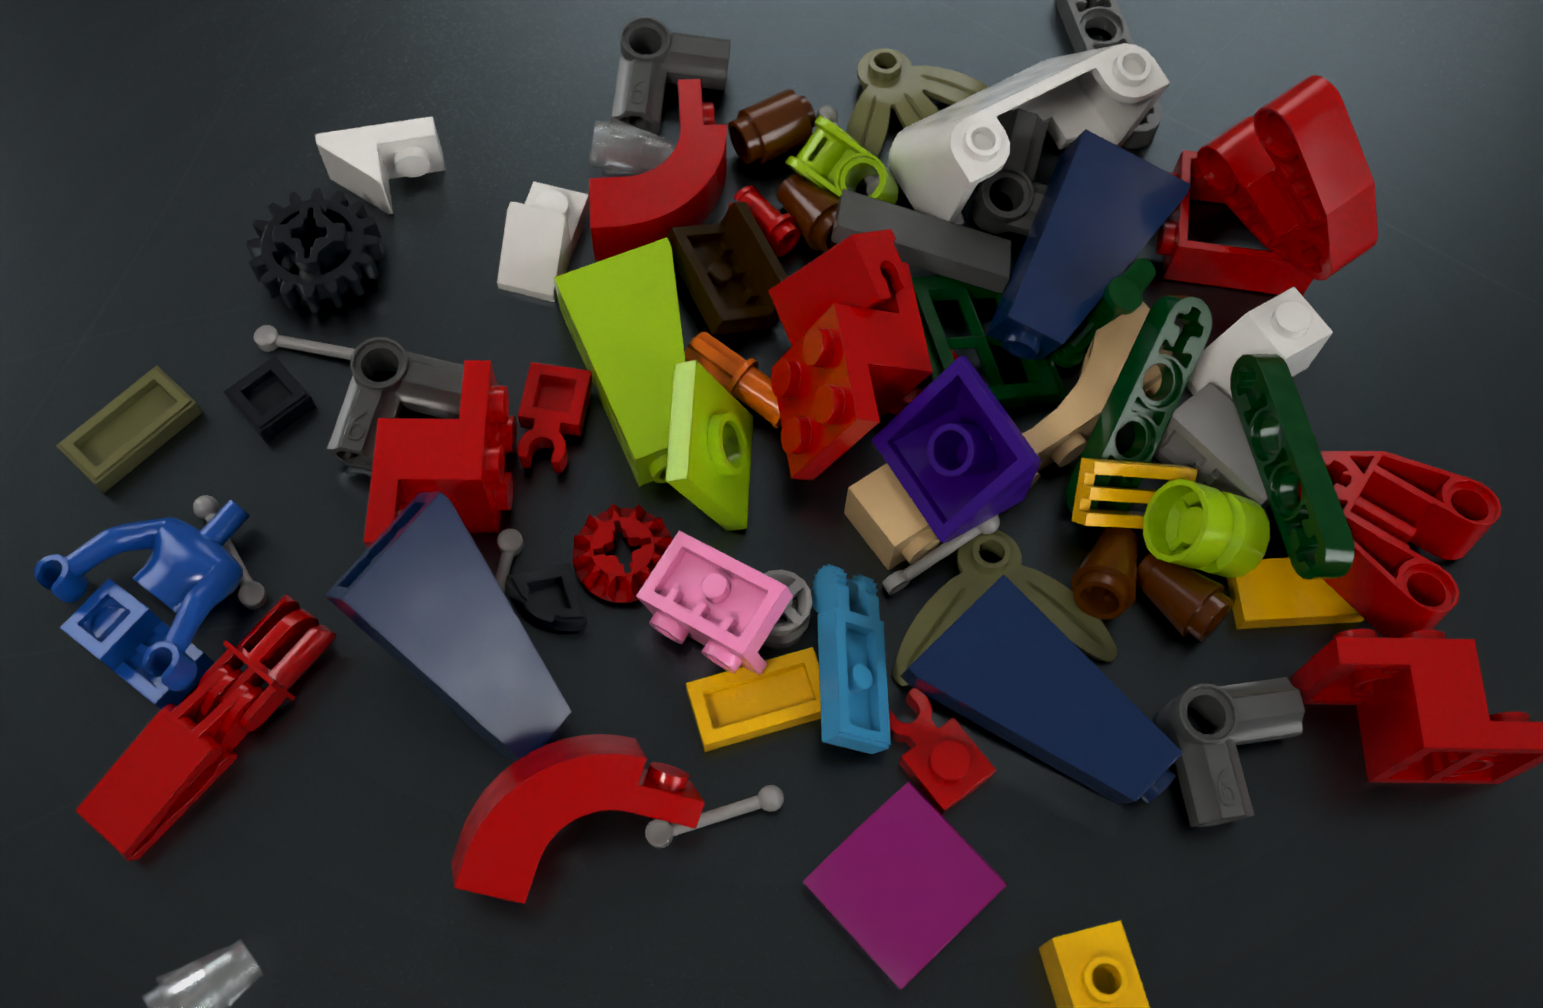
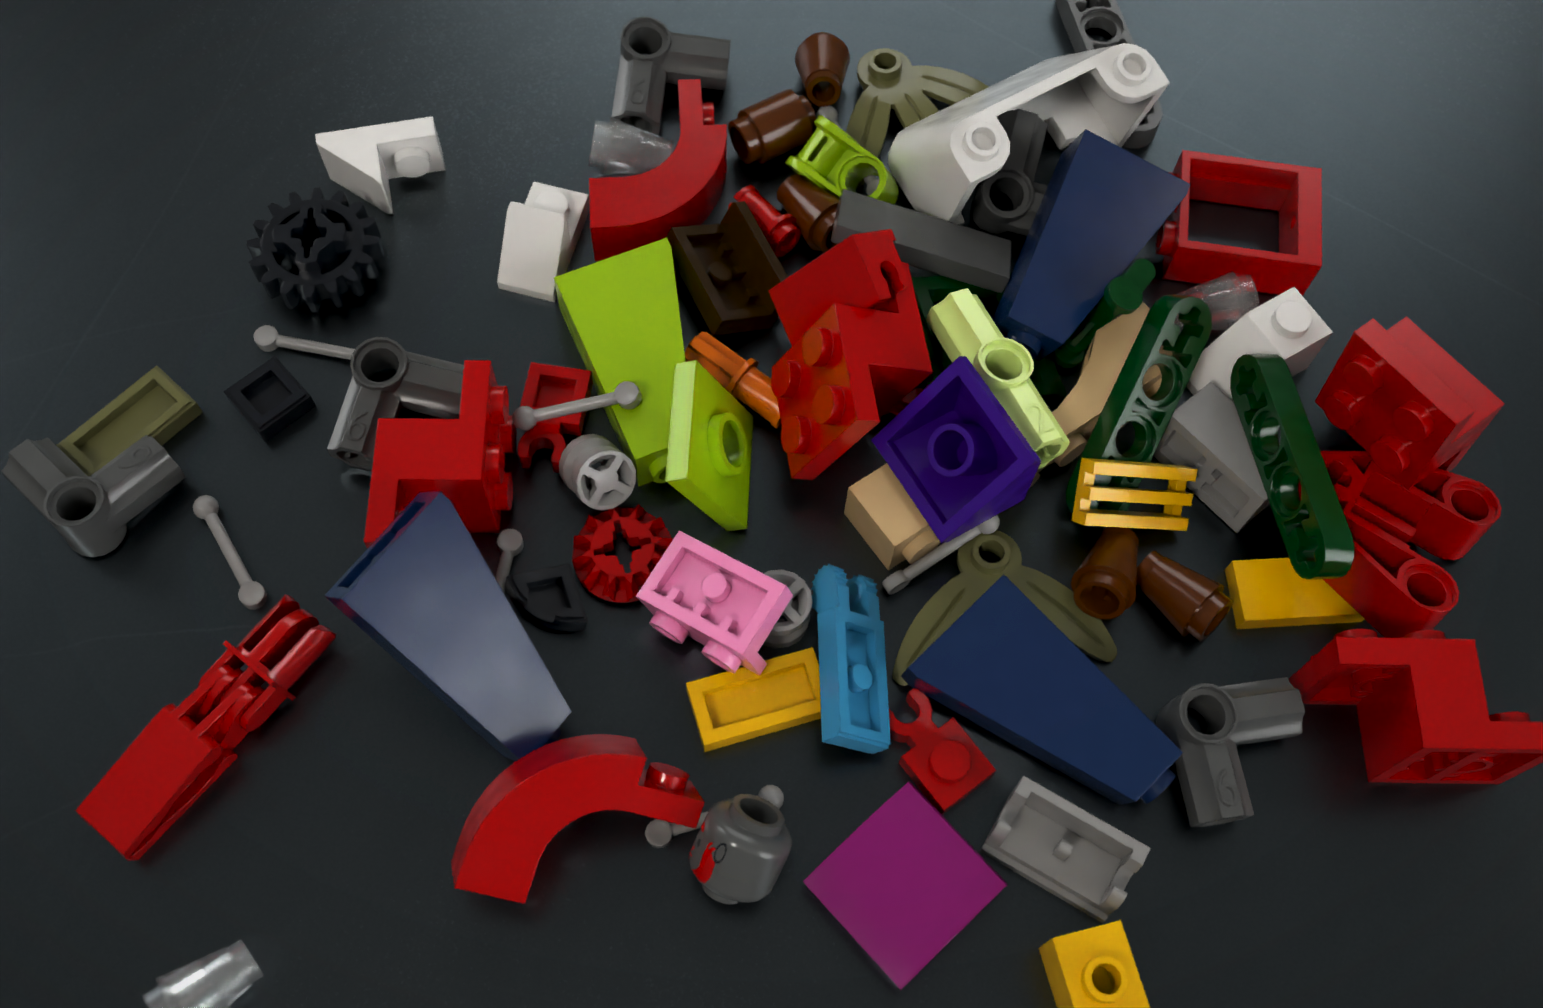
(93, 508): none -> dark grey piece
(118, 633): blue slope -> none
(184, 572): blue piece -> none
(601, 486): none -> light grey wheel
(625, 395): none -> light grey hinge
(740, 849): none -> dark grey head
(822, 65): none -> reddish brown cone
(1003, 364): none -> yellowish green piece
(1064, 849): none -> light grey hinge
(1206, 529): lime wheel -> none
(1227, 298): none -> clear cone
(1298, 179): red connector -> none
(1406, 401): none -> red bracket

